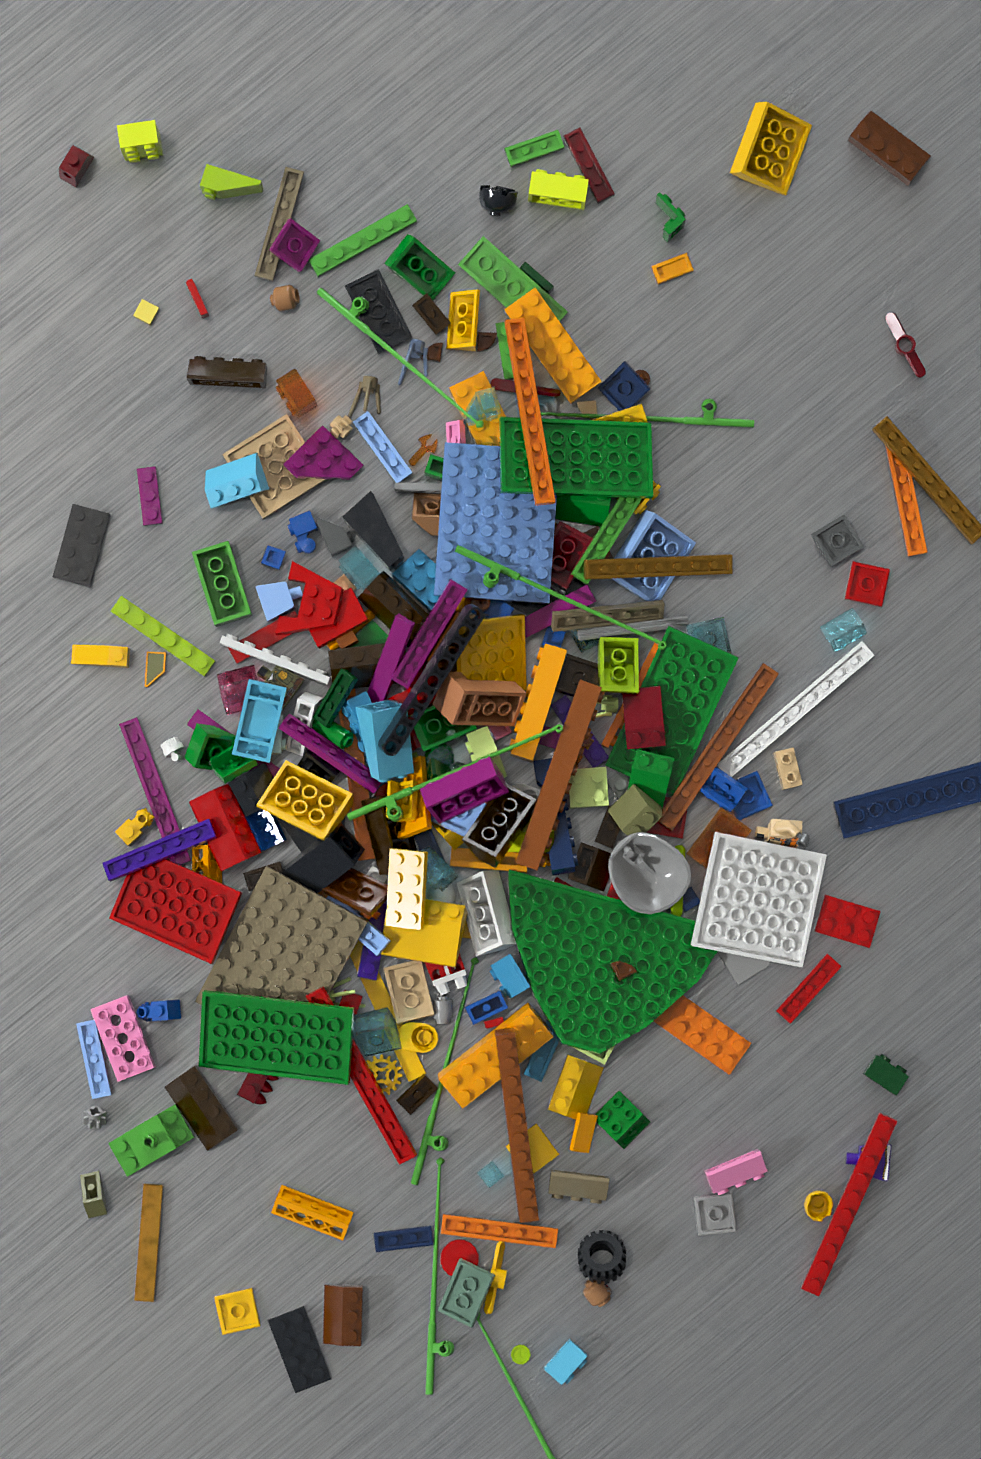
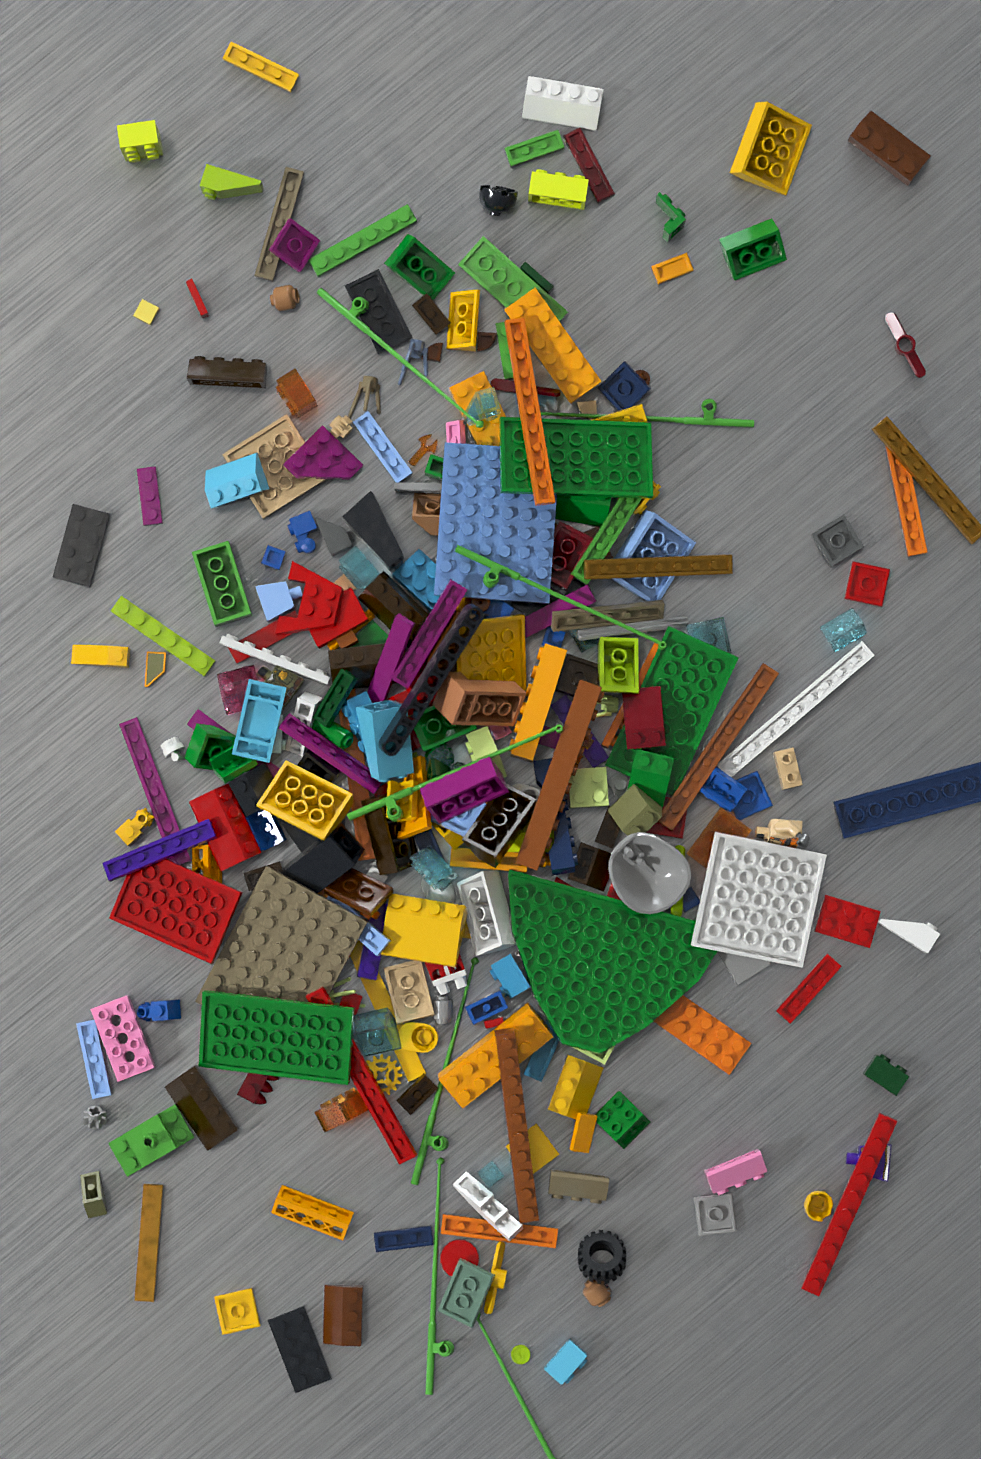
(75, 165): dark red torso -> none
(260, 67): none -> yellow plate
(341, 1109): none -> clear orange brick
(406, 888): plate -> none
(487, 1206): none -> white slope
(562, 103): none -> white slope
(622, 969): reddish brown tile -> none
(753, 249): none -> green slope
(917, 934): none -> white slope

